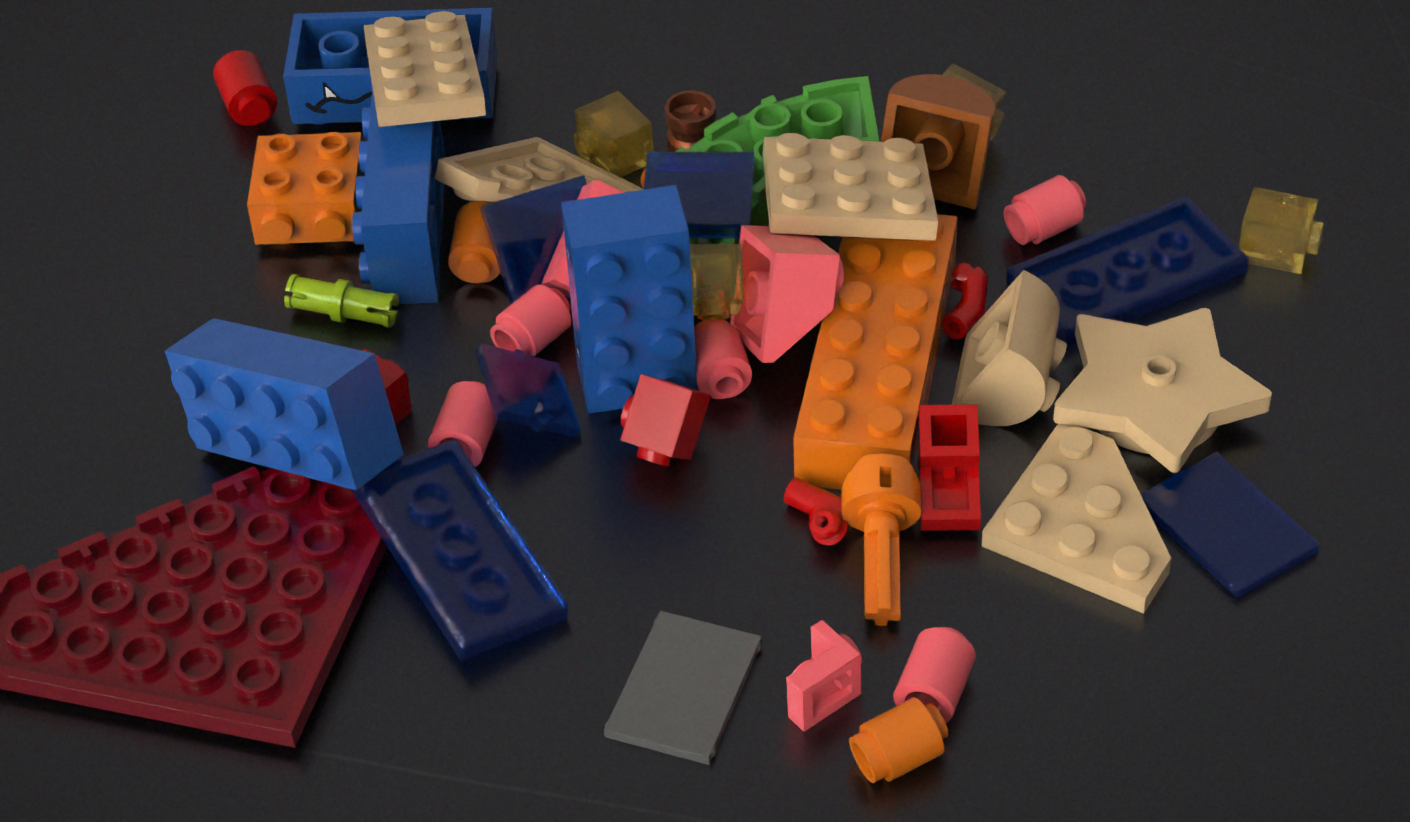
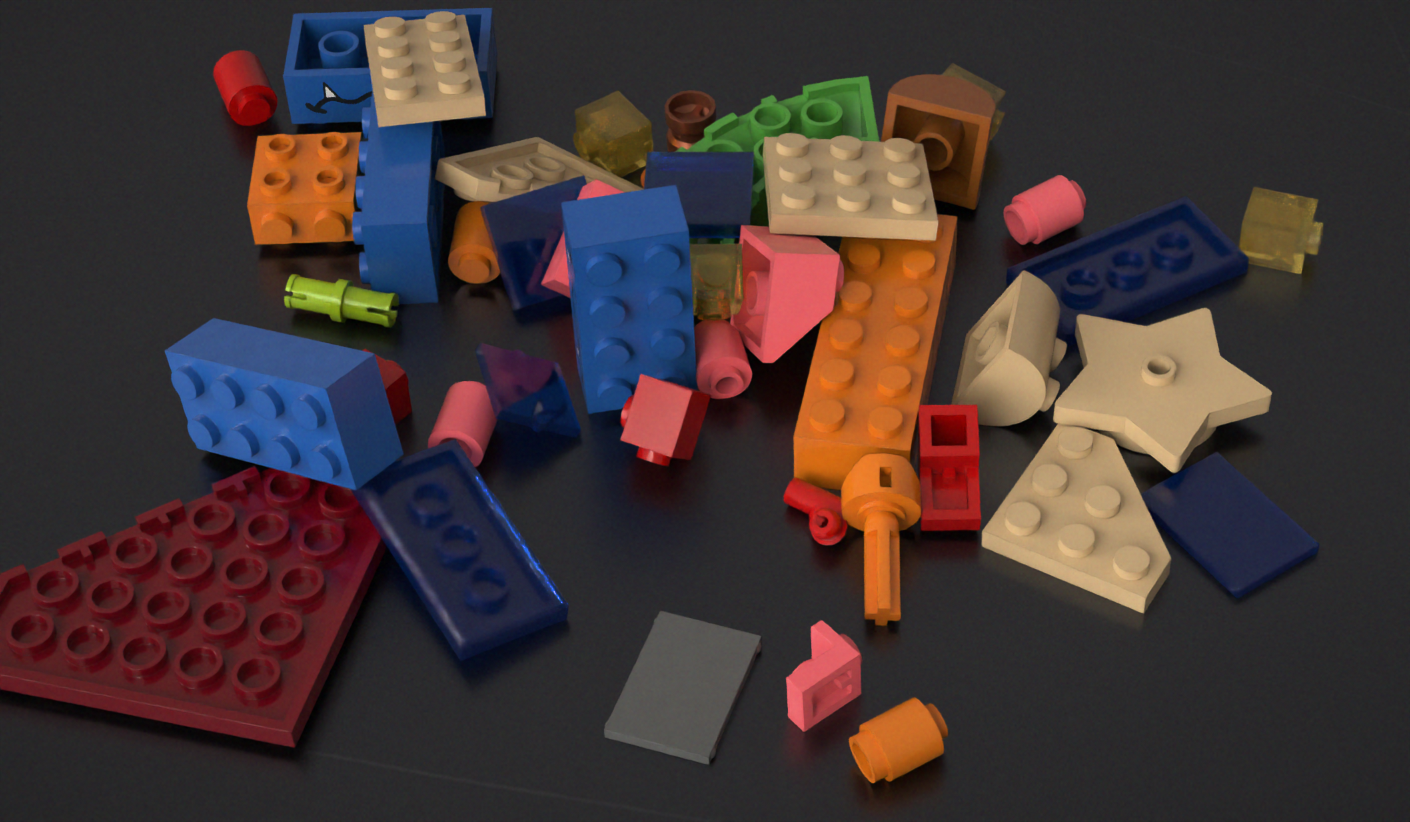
(532, 321): coral brick -> none
(937, 670): coral brick -> none
(973, 285): red arm -> none

